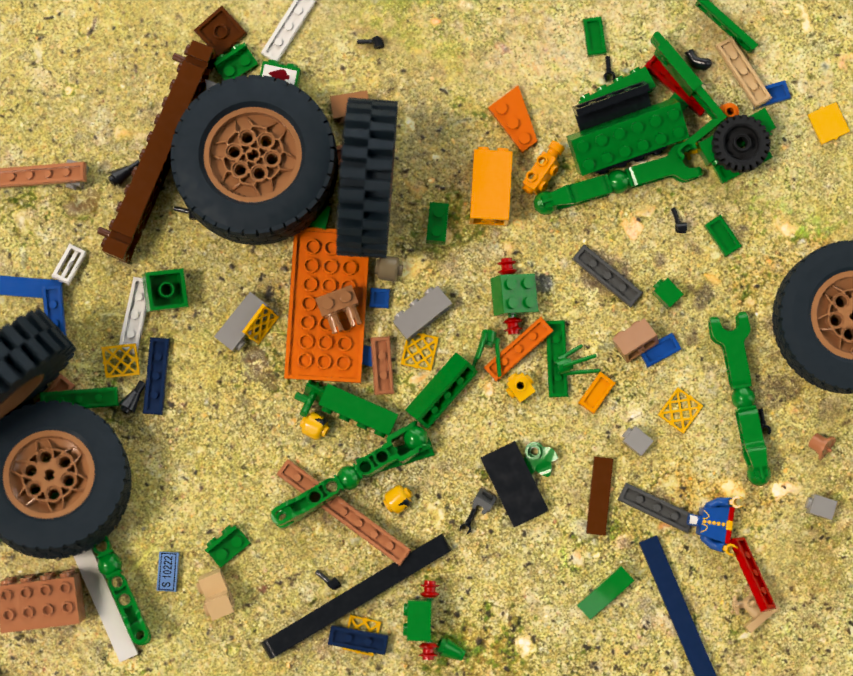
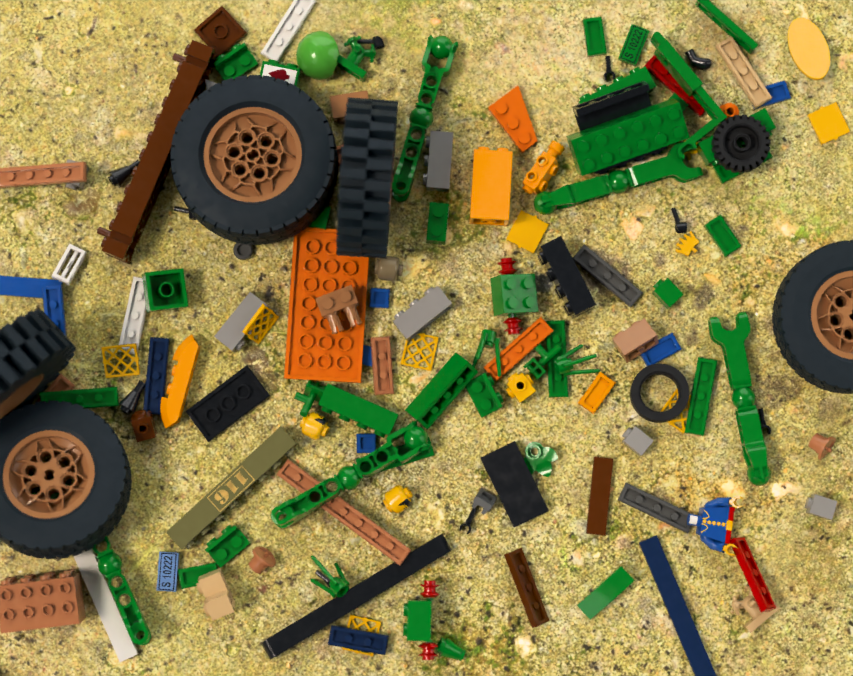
(143, 425): none -> reddish brown brick
(173, 406): none -> light orange brick
(189, 576): none -> green tile
(227, 403): none -> black tile
(231, 488): none -> olive brick
(243, 251): none -> dark grey tile
(262, 559): none -> nougat piece
(317, 55): none -> bright green cylinder
(338, 586): none -> green plant
(354, 59): none -> green piece
(366, 443): none -> blue tile
(422, 116): none -> green piece
(438, 161): none -> light grey brick
(483, 395): none -> green bracket
(526, 587): none -> reddish brown plate
(527, 231): none -> yellow piece
(546, 357): none -> green arm
(566, 277): none -> black piece
(633, 45): none -> green tile
(670, 372): none -> black tyre
(688, 245): none -> yellow piece
(700, 396): none -> green tile
(808, 48): none -> yellow shield

